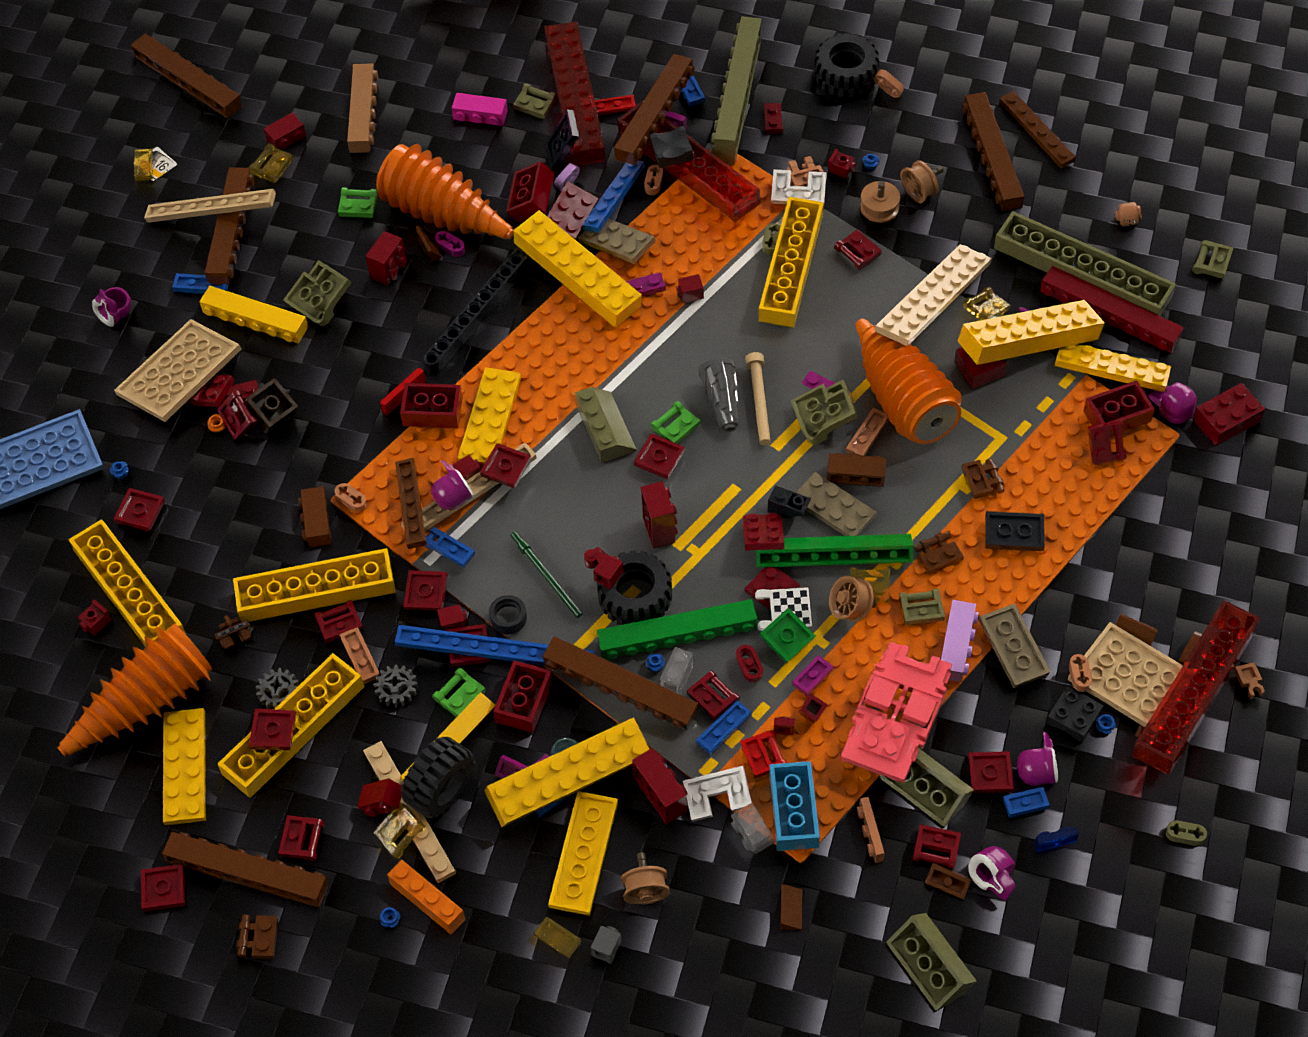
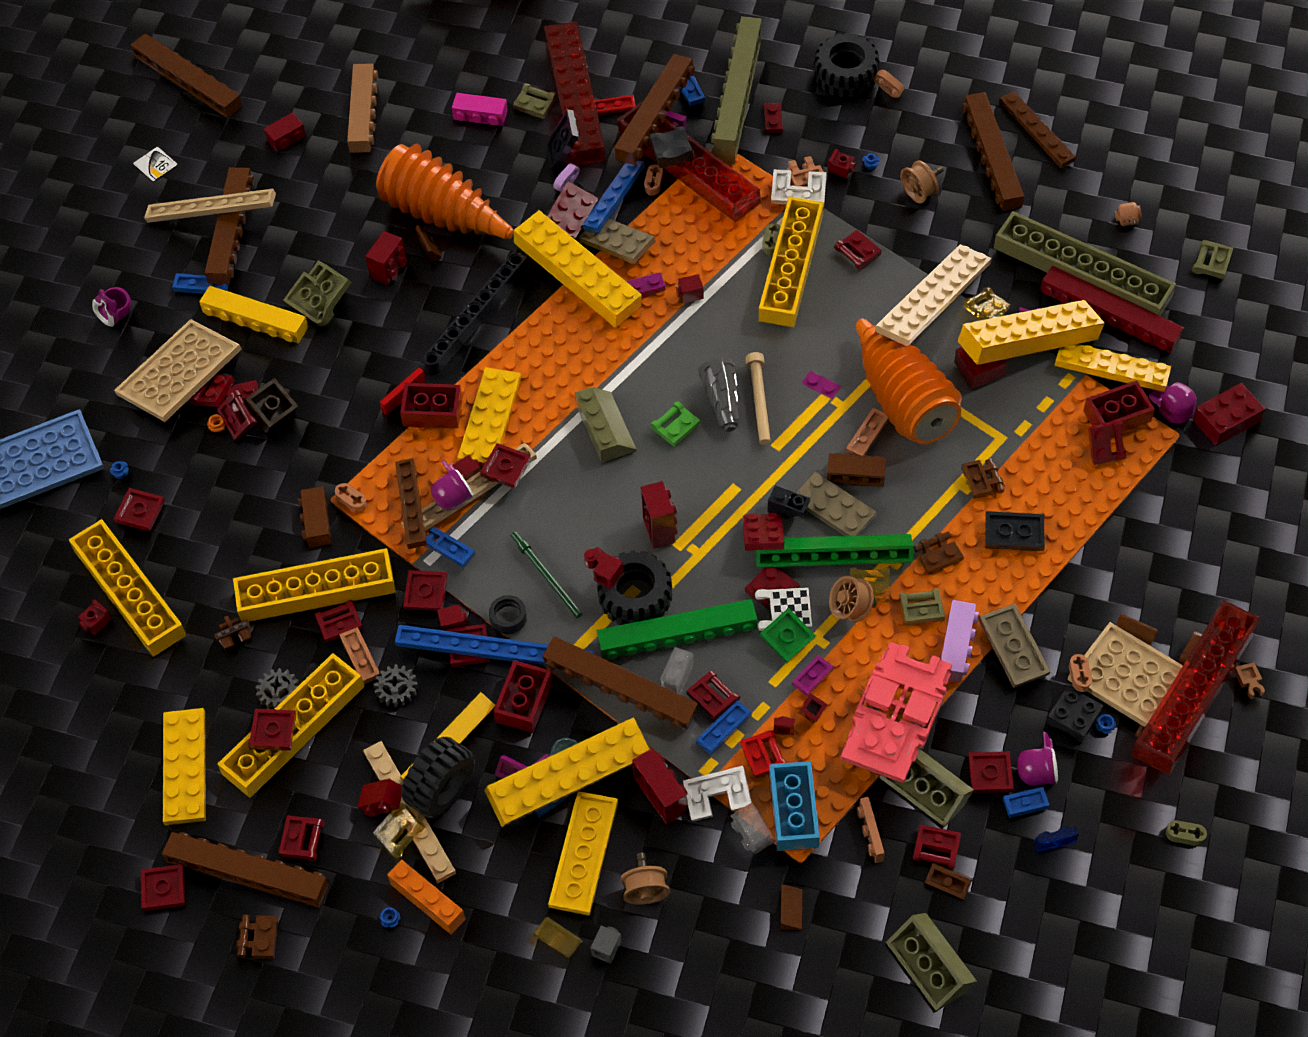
(141, 688): orange cone -> none
(143, 164): clear yellow plate -> none
(275, 166): clear yellow plate -> none
(357, 207): bright green plate -> none
(448, 246): magenta beam -> none
(462, 696): bright green plate -> none
(529, 192): dark red brick -> none
(655, 667): blue plate -> none
(659, 456): dark red plate -> none
(750, 664): dark red plate -> none
(824, 410): olive slope -> none
(880, 201): medium nougat wheel -> none
(991, 871): magenta piece -> none

